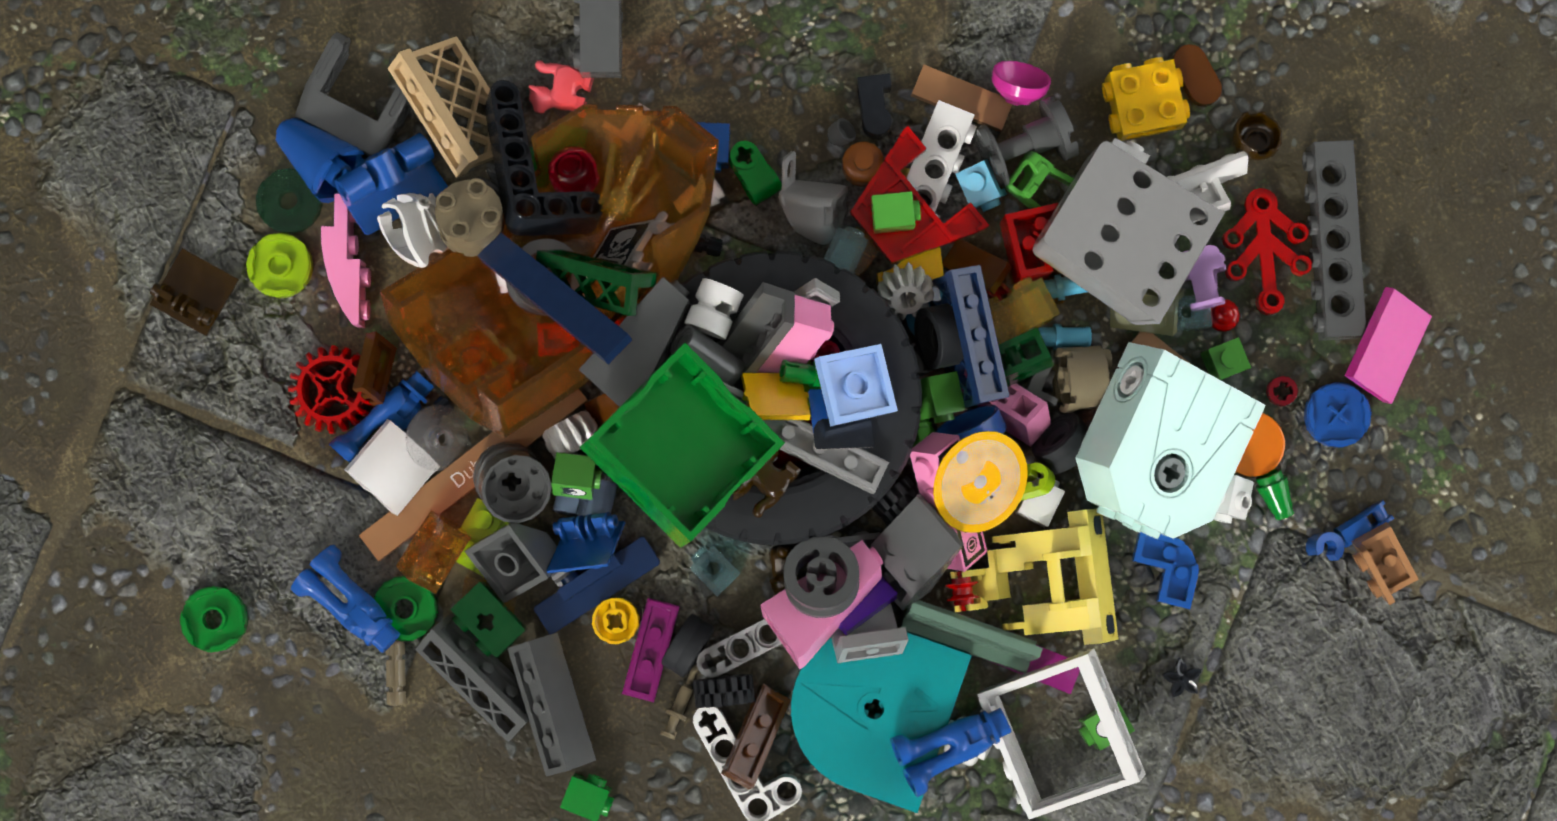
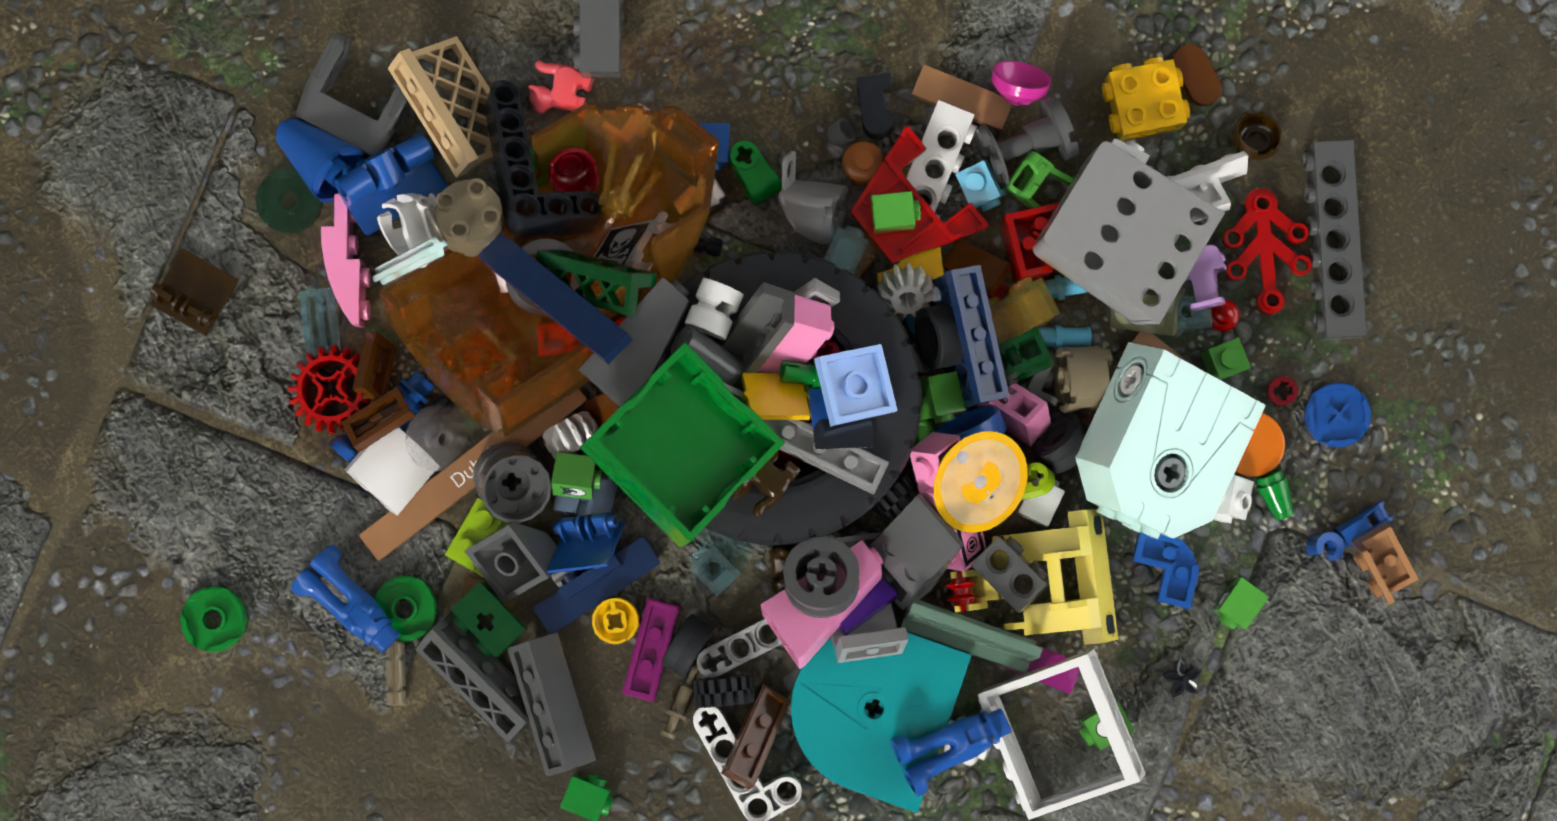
(279, 265): lime tile -> none
(332, 319): none -> clear light blue tile
(380, 423): none -> reddish brown tile
(409, 261): none -> light aqua axle
(433, 551): clear orange brick -> none
(1005, 580): none -> dark grey brick
(1239, 604): none -> bright green brick
(1388, 345): tile -> none

